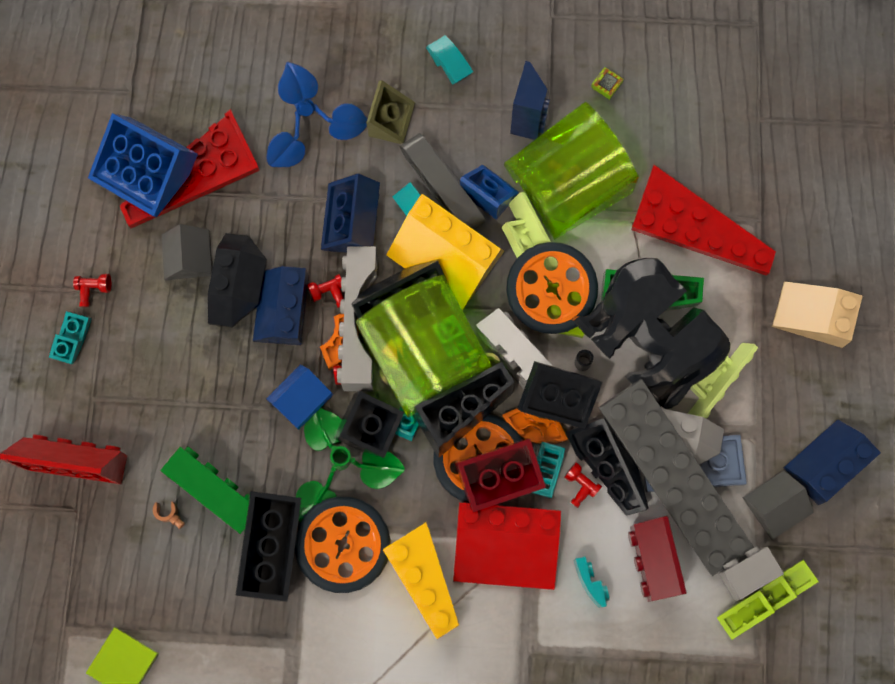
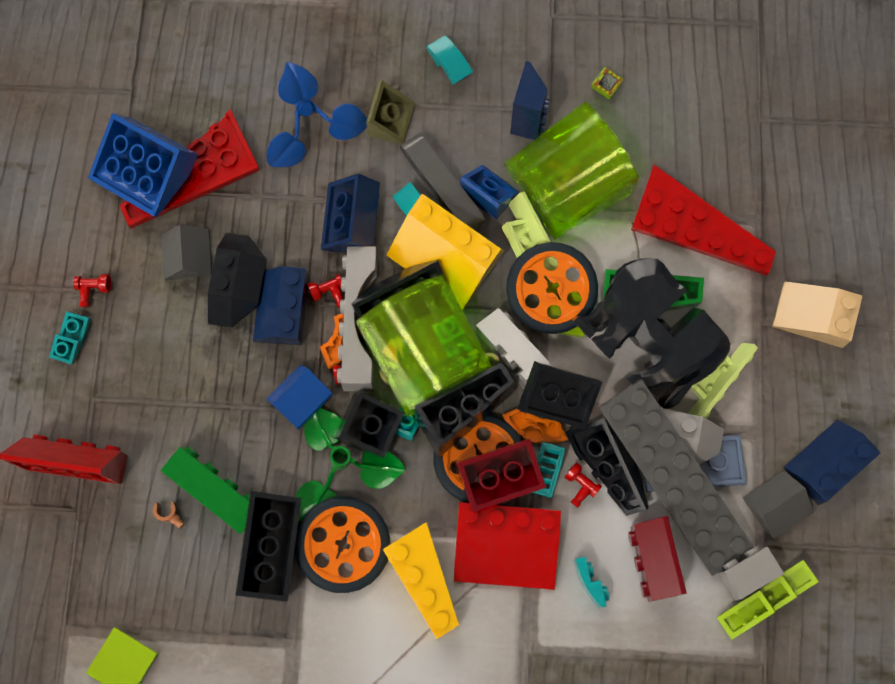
(587, 354): black hinge -> none

